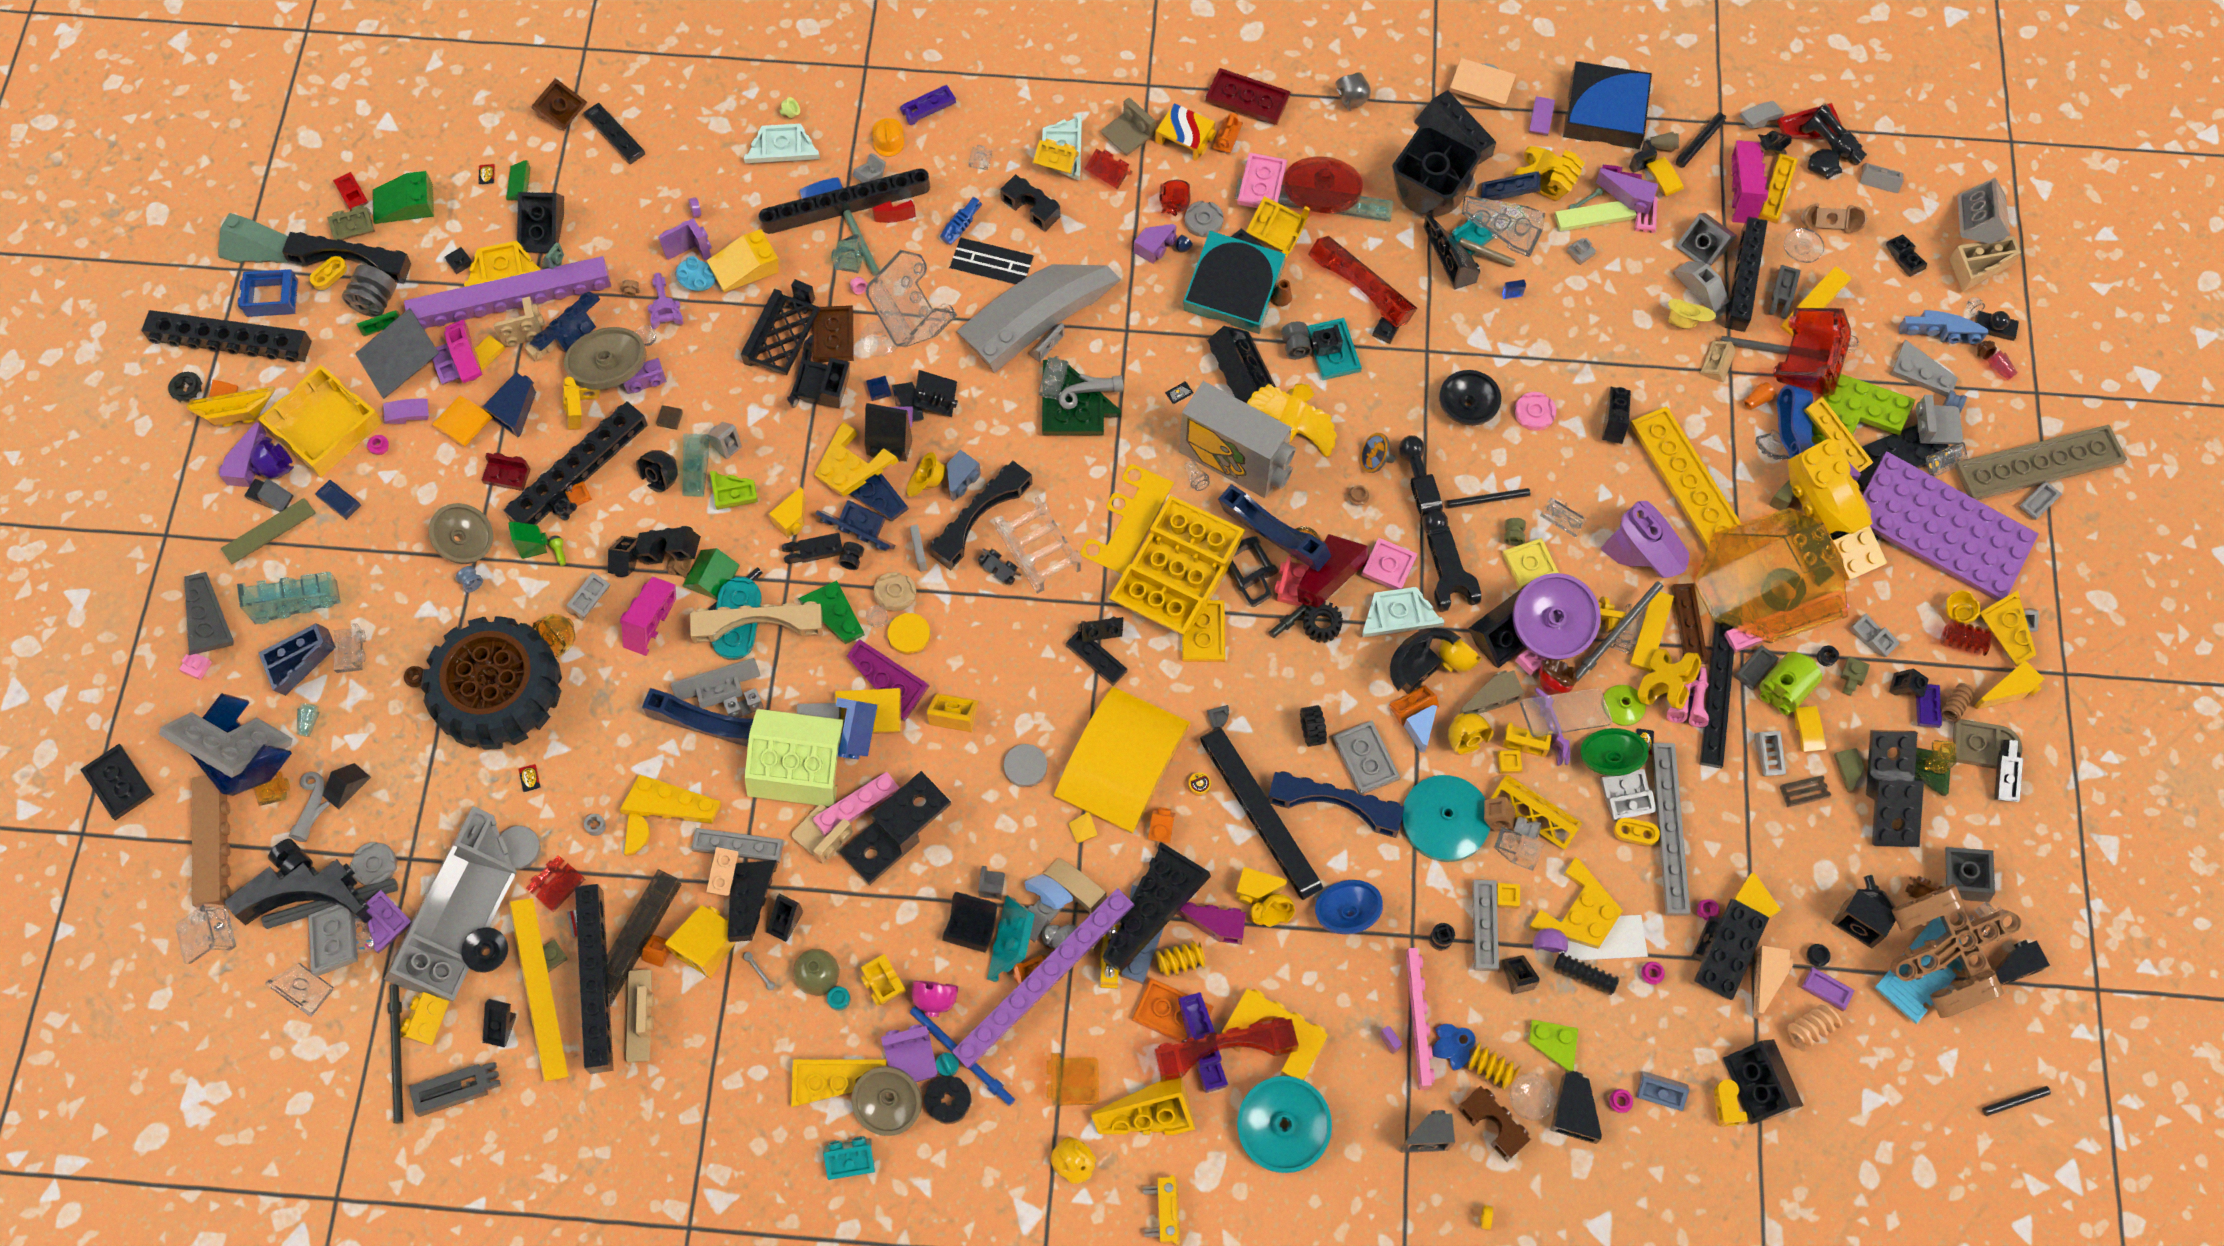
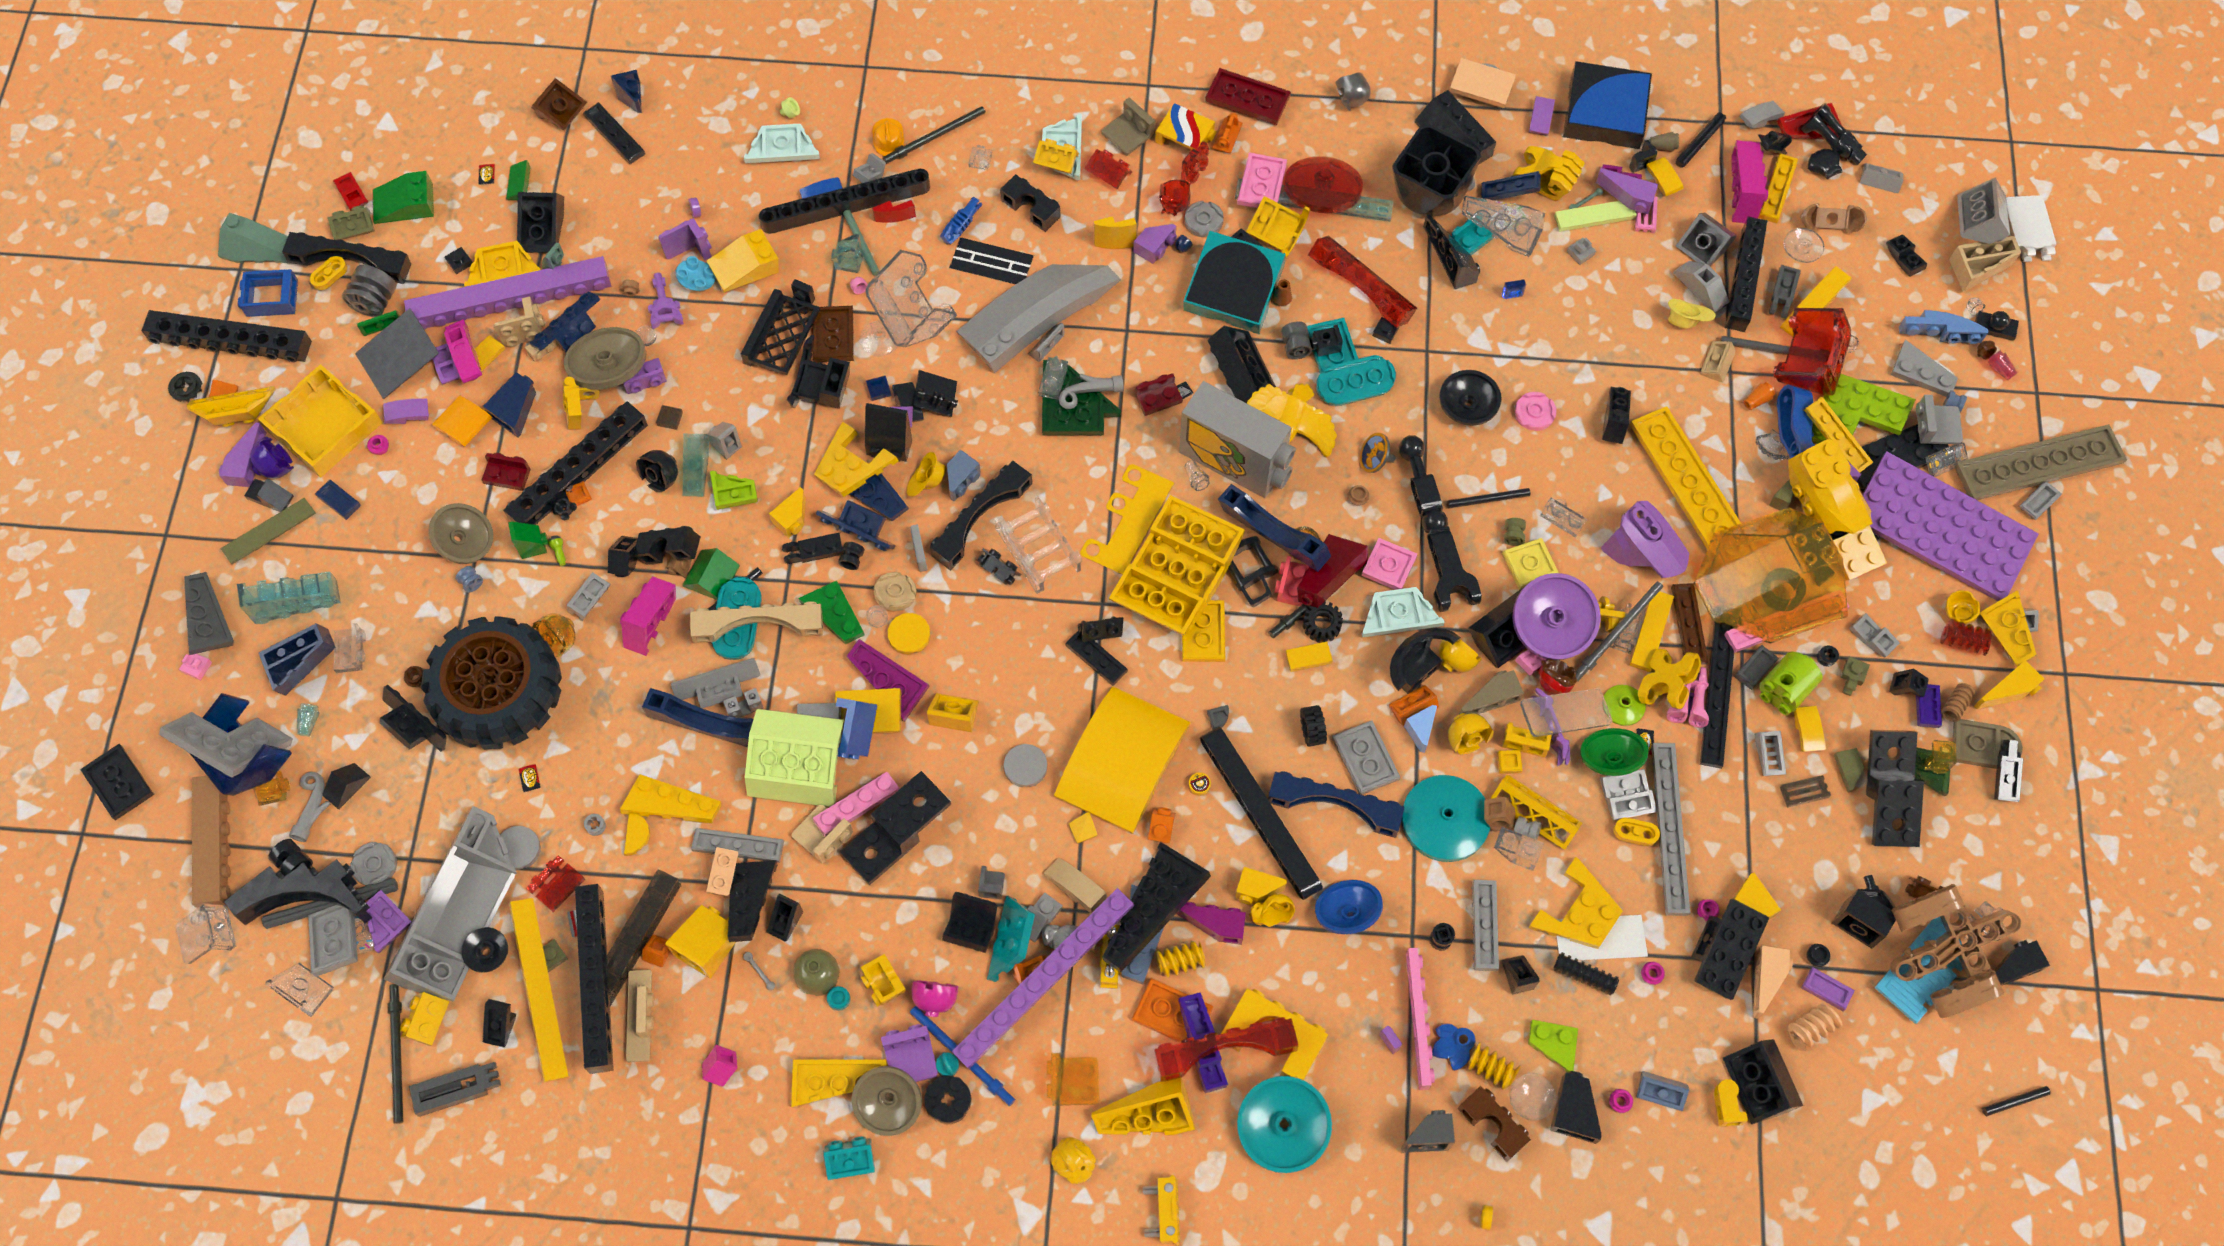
(409, 724): none -> black bracket
(628, 89): none -> dark blue slope
(719, 1065): none -> dark pink panel
(902, 151): none -> pearl dark grey bar
(927, 104): dark purple plate -> none
(1051, 892): light blue slope -> none
(1114, 234): none -> yellow slope
(1158, 394): none -> dark red bracket
(1195, 161): none -> clear red plate
(1309, 656): none -> yellow tile
(1355, 380): none -> teal tile
(1487, 252): dark tan bar -> none
(1508, 895): yellow plate -> none
(1550, 940): medium lavender hair -> none
(1971, 872): dark grey slope -> none
(2031, 226): none -> white tile

